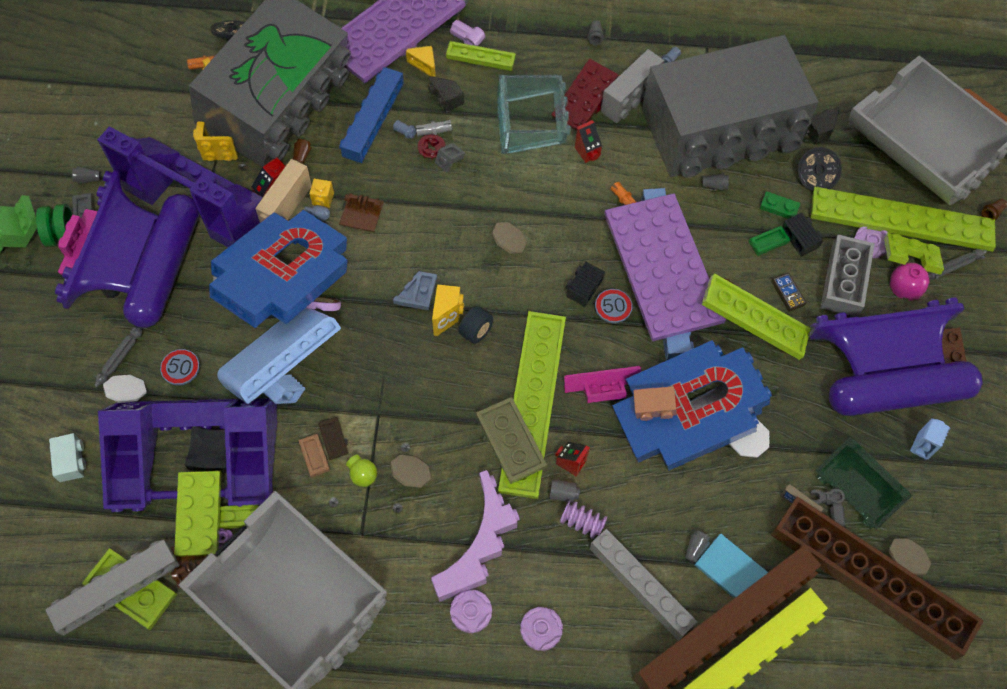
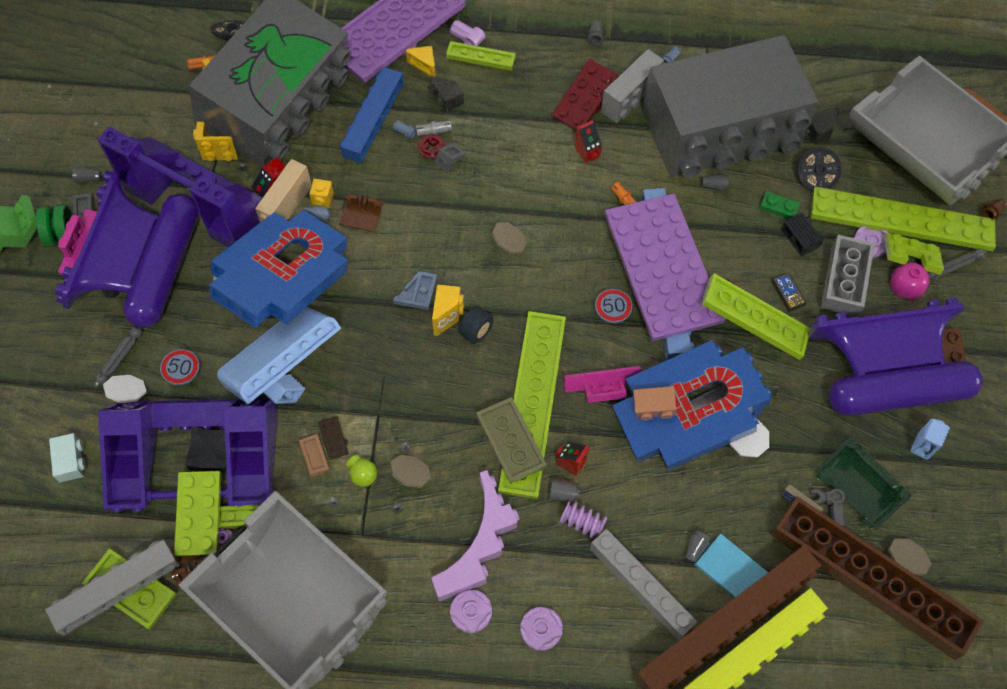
(301, 150): reddish brown cone -> none
(325, 304): lavender tile -> none
(525, 86): clear light blue windscreen -> none
(585, 283): black brick -> none
(769, 240): green tile -> none

